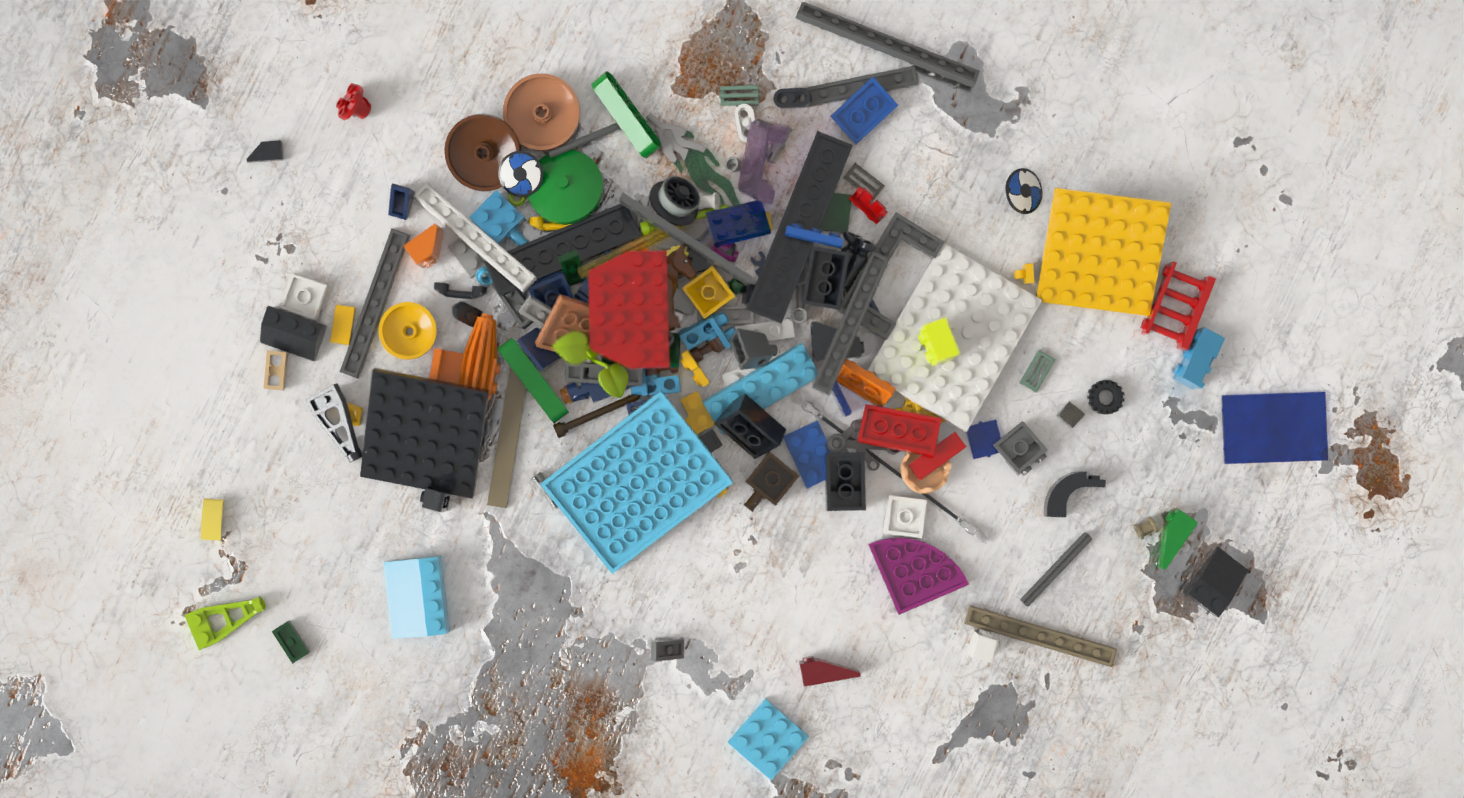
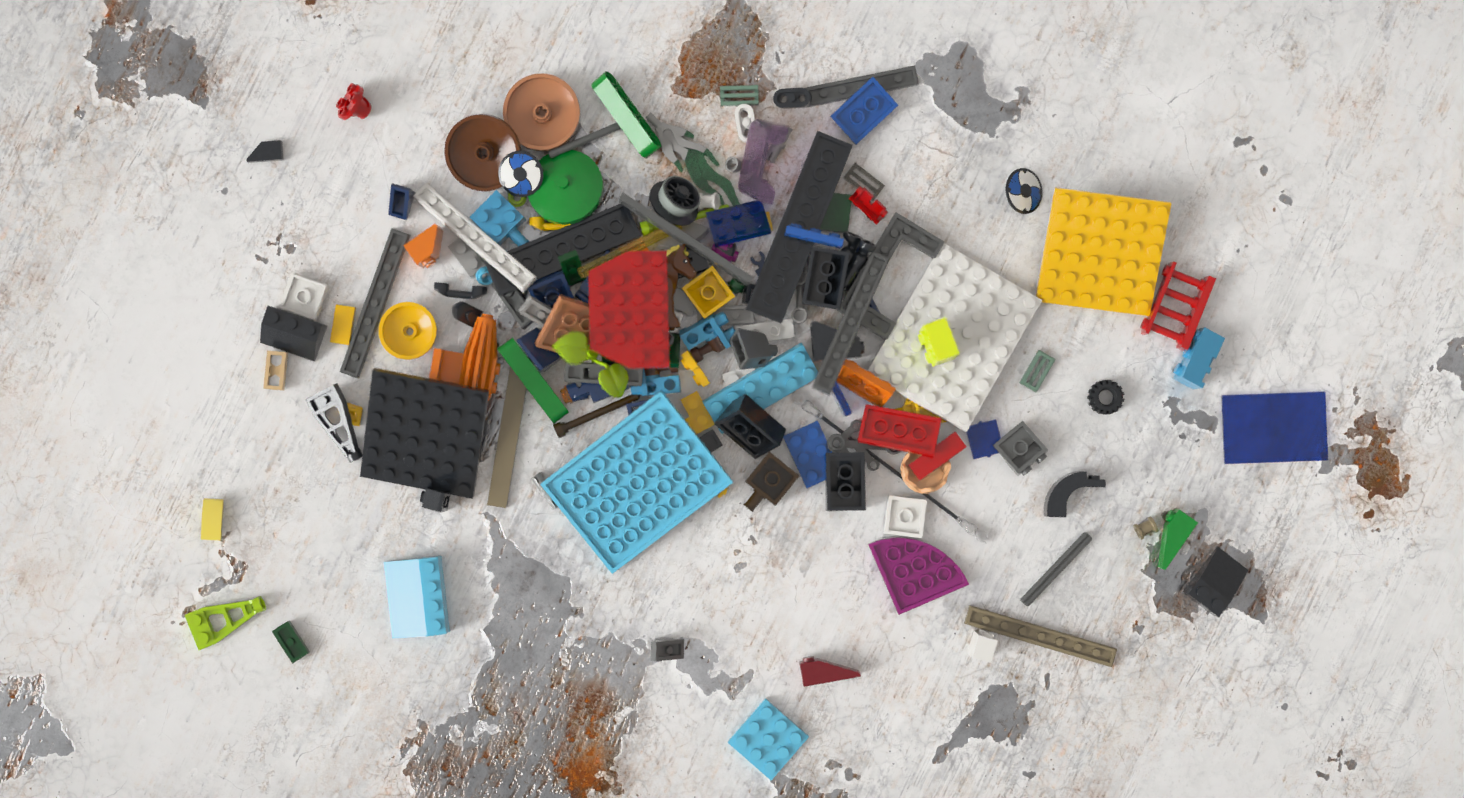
(887, 44): dark grey plate -> none
(1026, 274): yellow tile -> none
(1070, 414): clear smoke slope -> none

